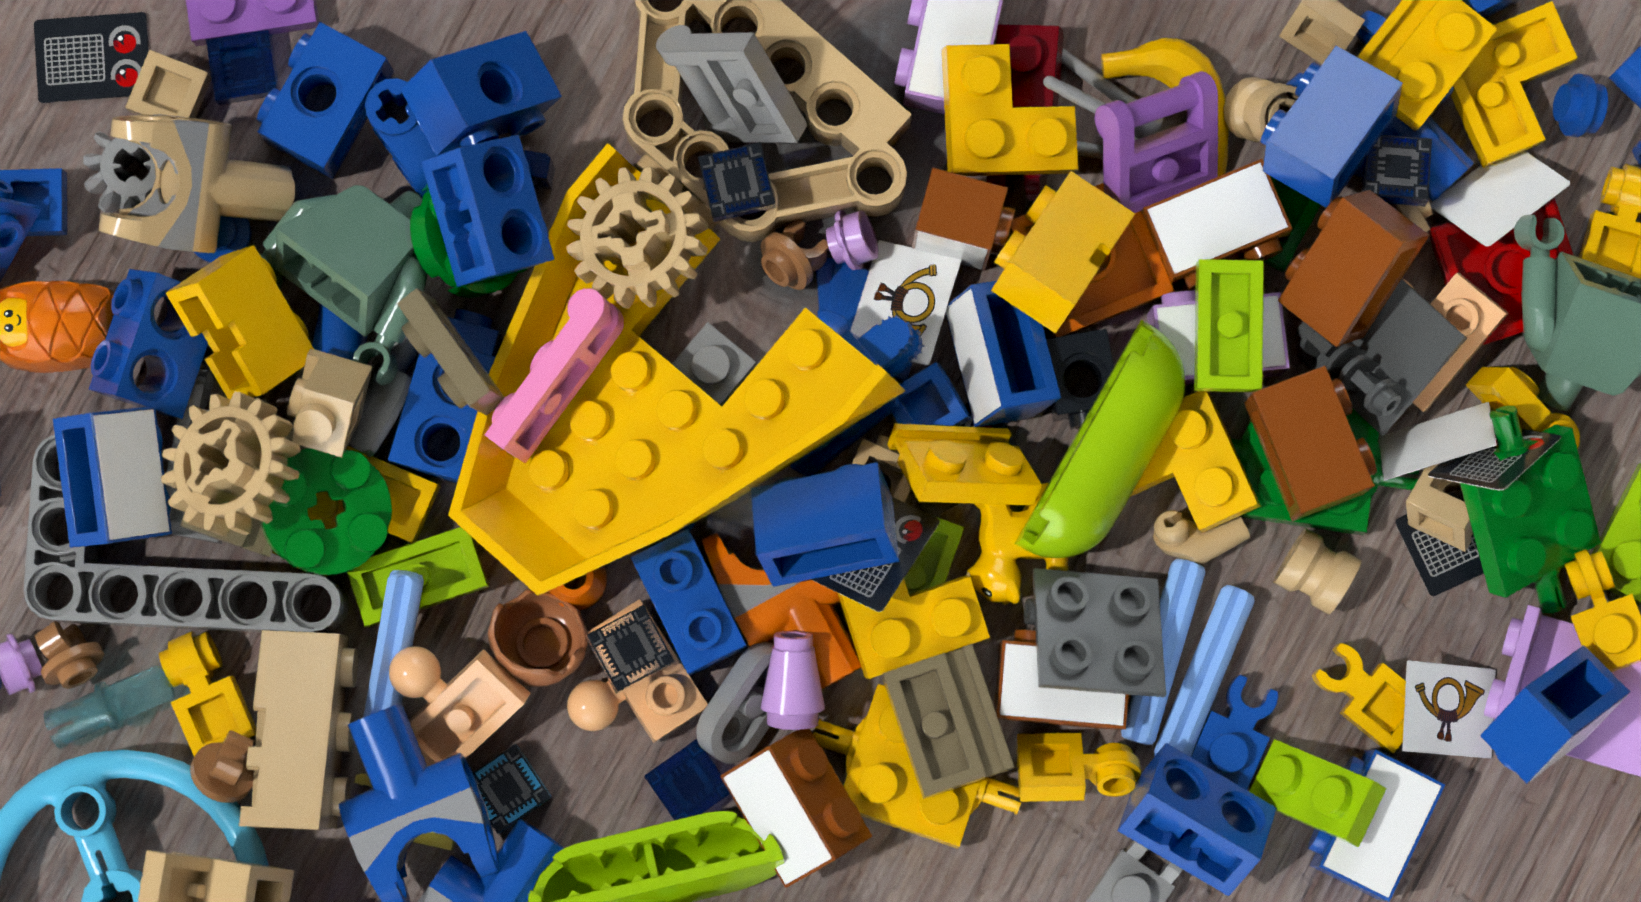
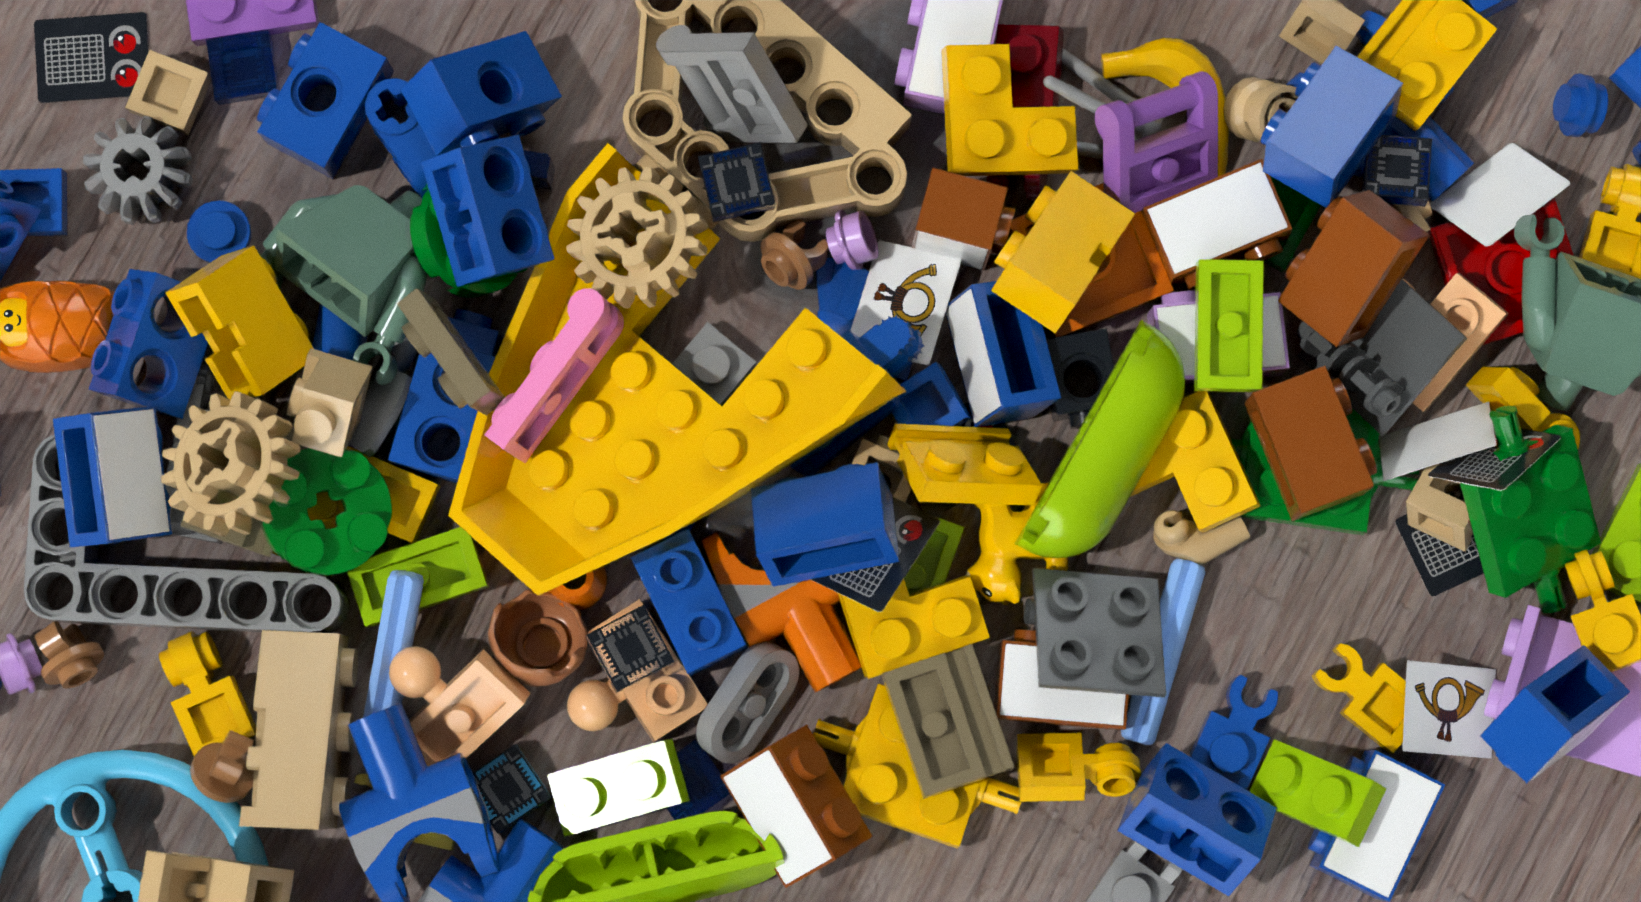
(109, 705): clear light blue axle -> none
(195, 184): tan connector -> none
(618, 787): none -> plate
(793, 683): lavender cone -> none
(1206, 669): light blue axle -> none
(1317, 571): tan wheel -> none
(1491, 89): yellow plate -> none

